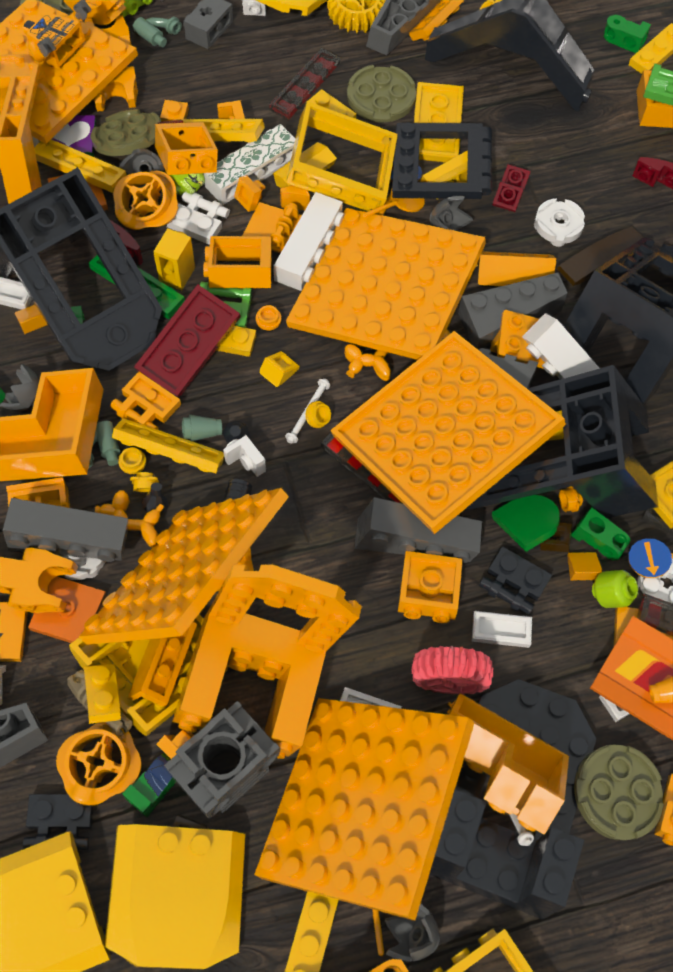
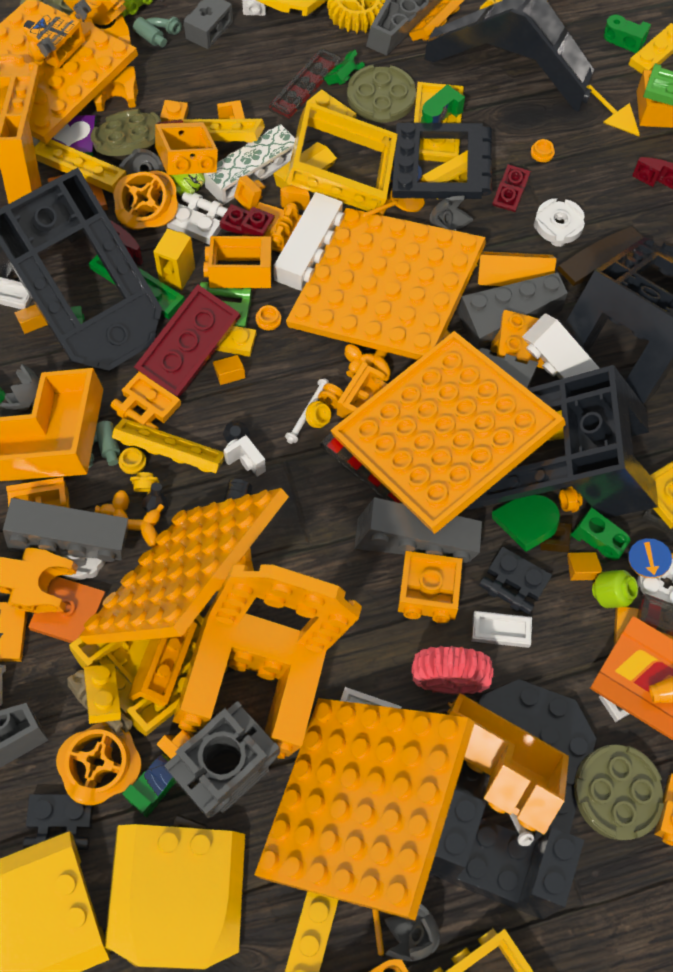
(200, 427): sand green cone -> none
(229, 369): none -> light orange slope
(246, 222): none -> dark red slope
(278, 368): yellow slope -> none
(330, 395): none -> light orange bush
(341, 71): none -> green plate
(360, 389): none -> light orange hinge
(442, 104): none -> green leg
(542, 150): none -> light orange plate
(620, 119): none -> yellow piece

